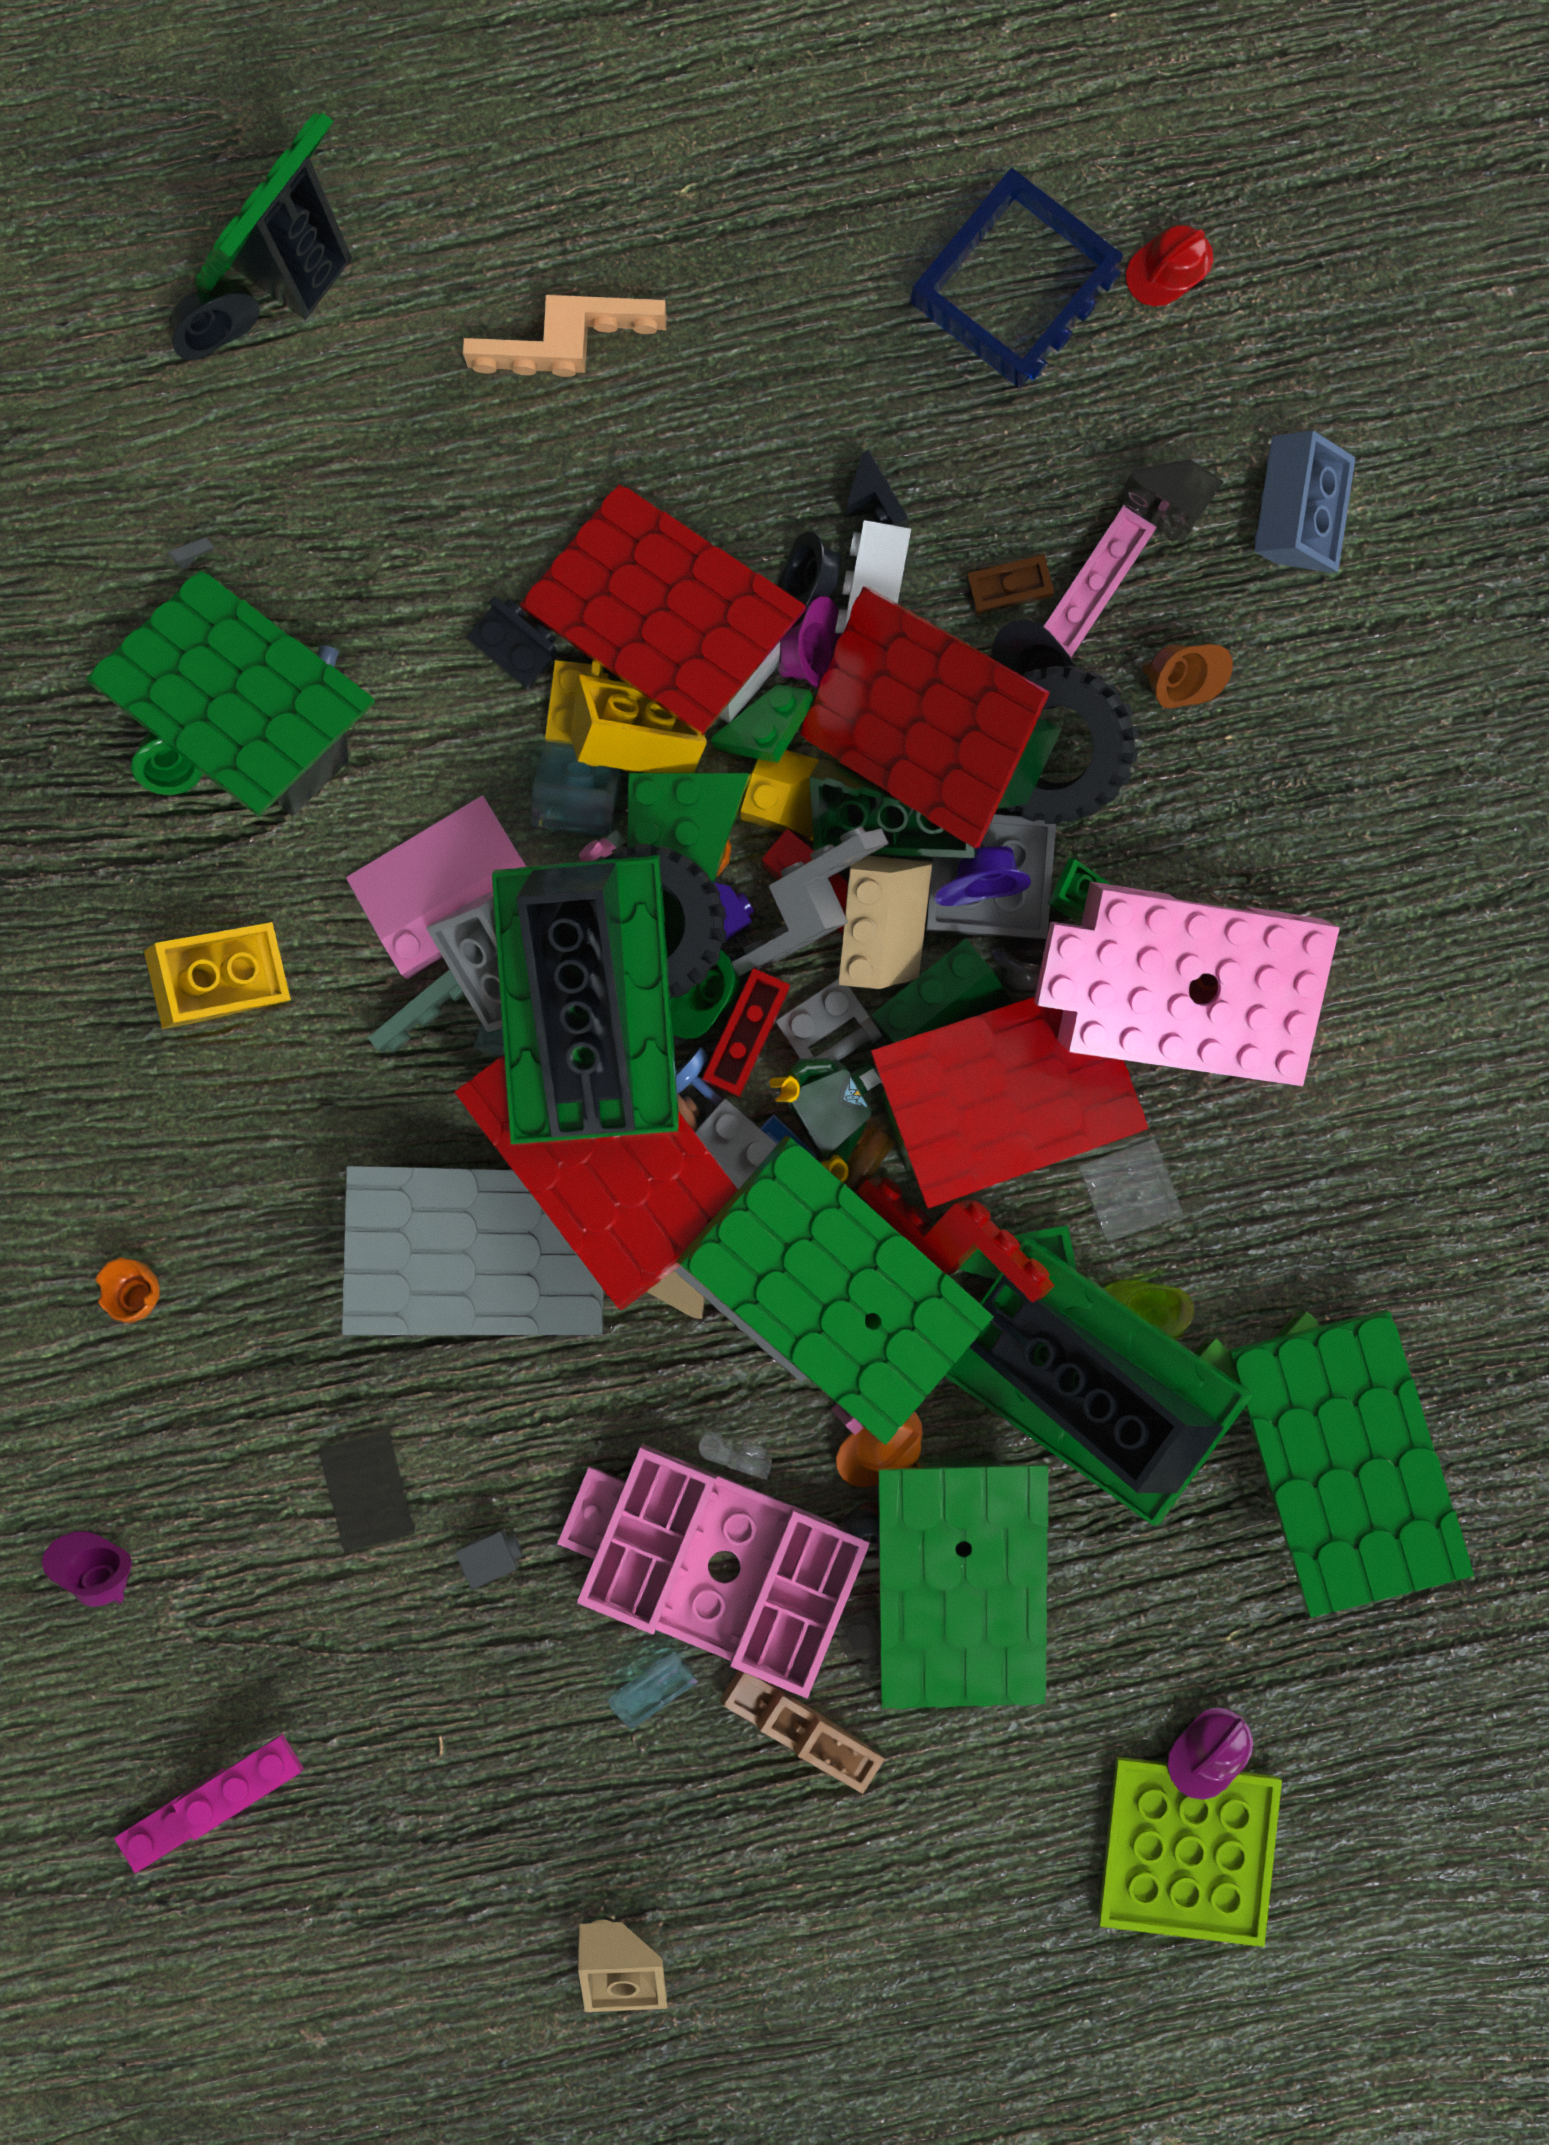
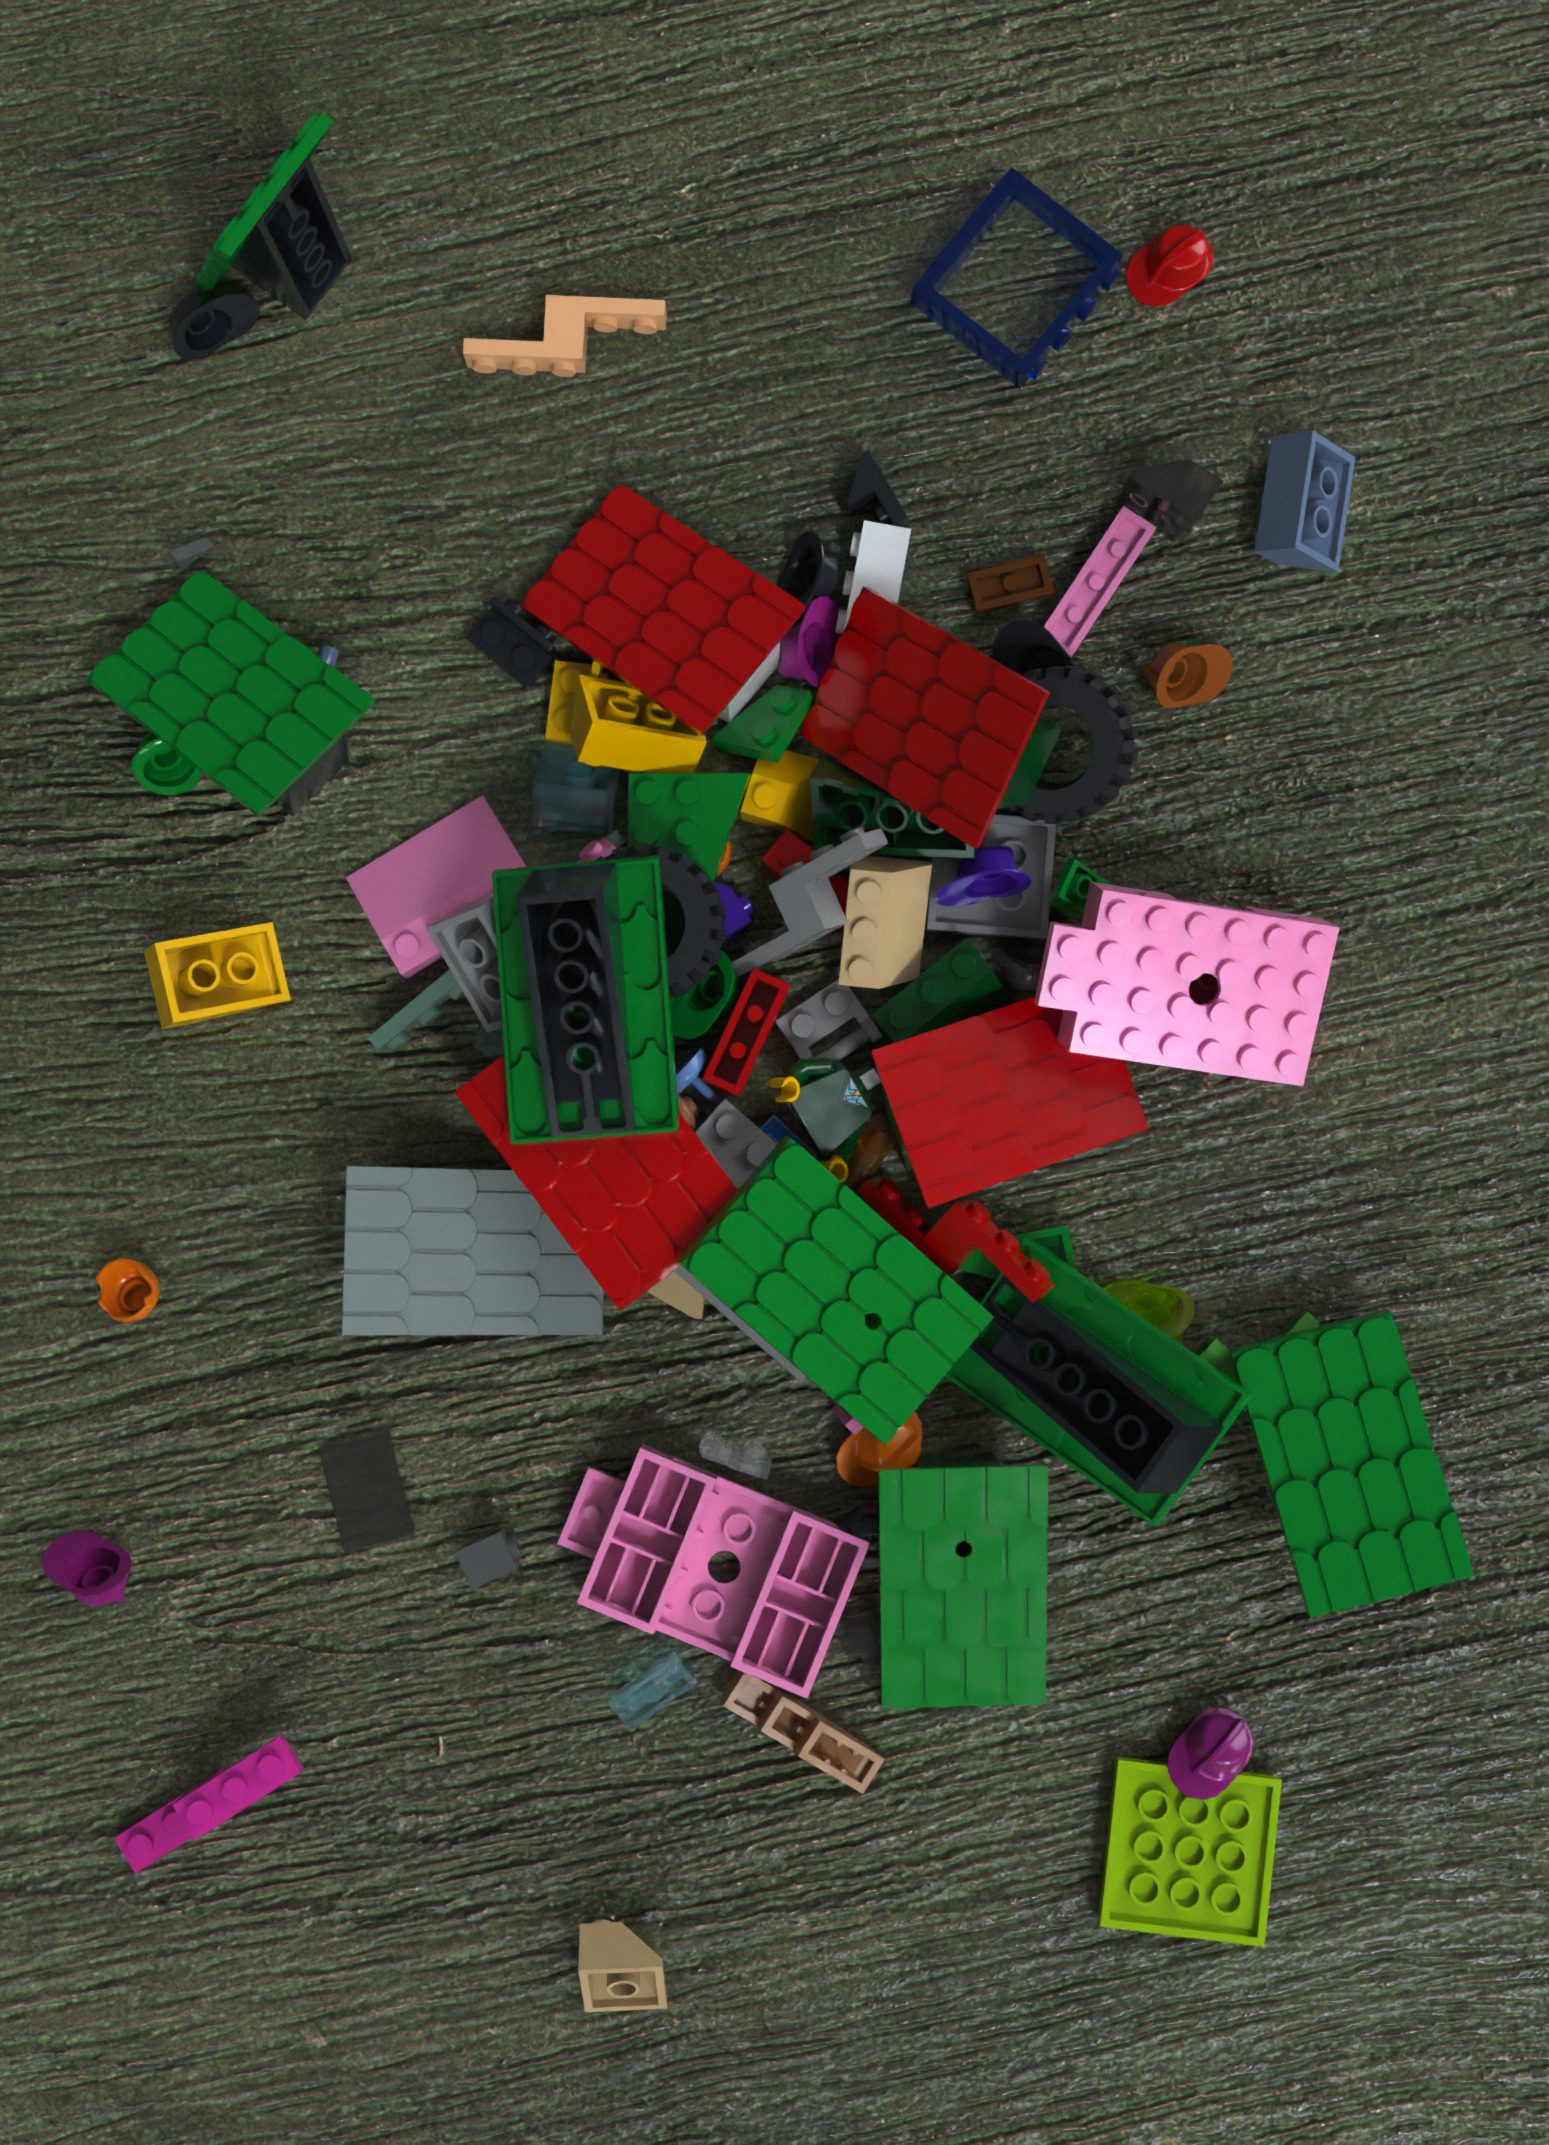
(1130, 1190): clear plate -> none

